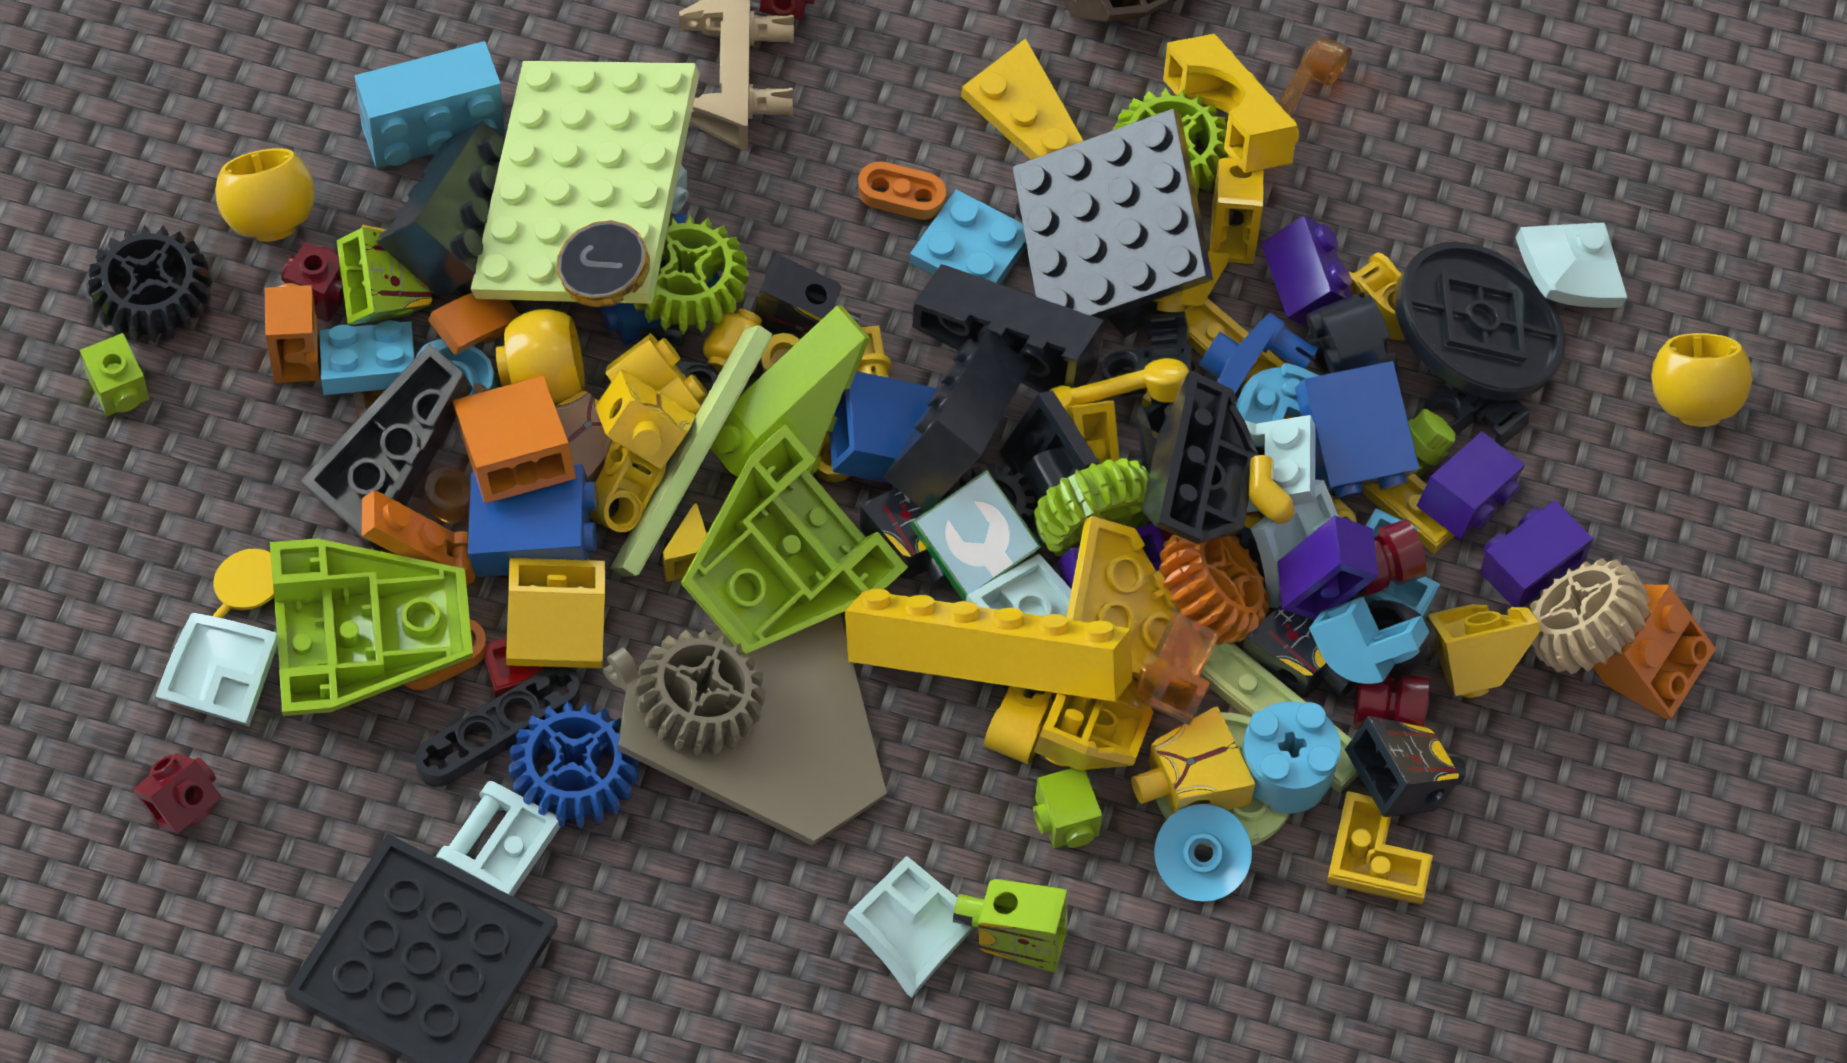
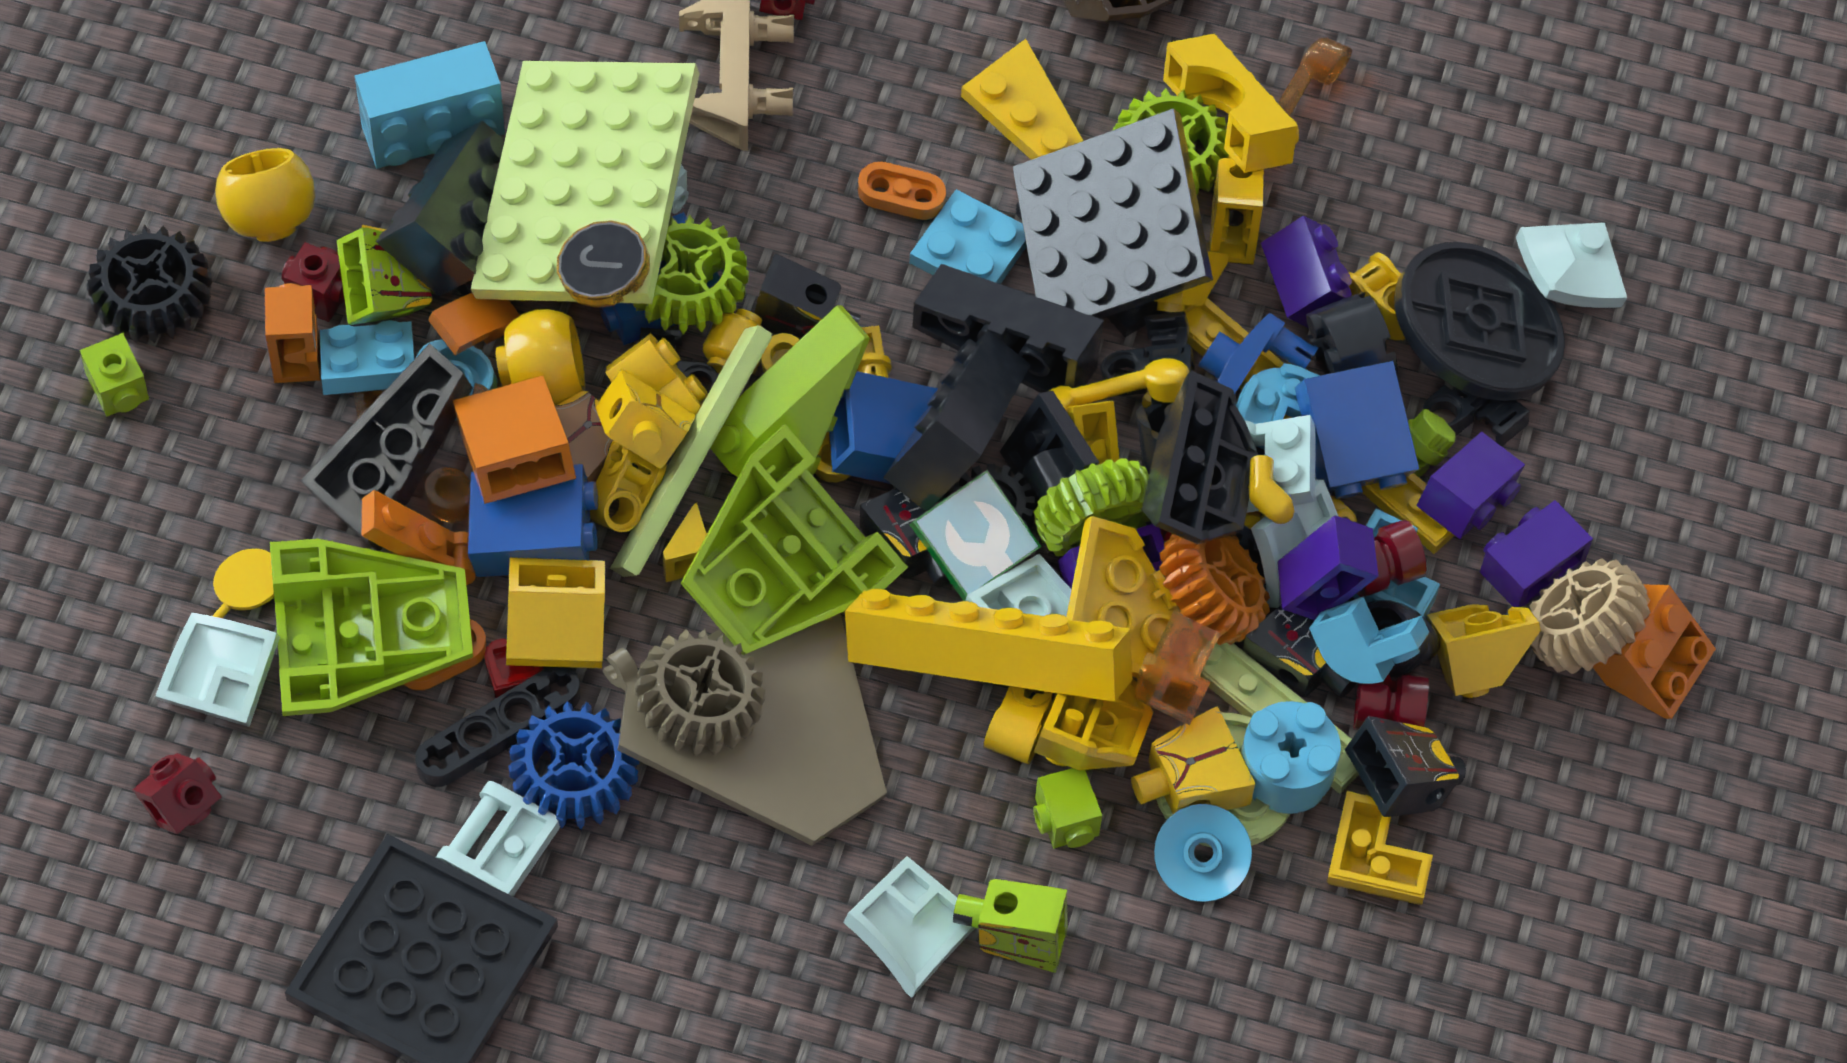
(1701, 378): yellow wheel -> none

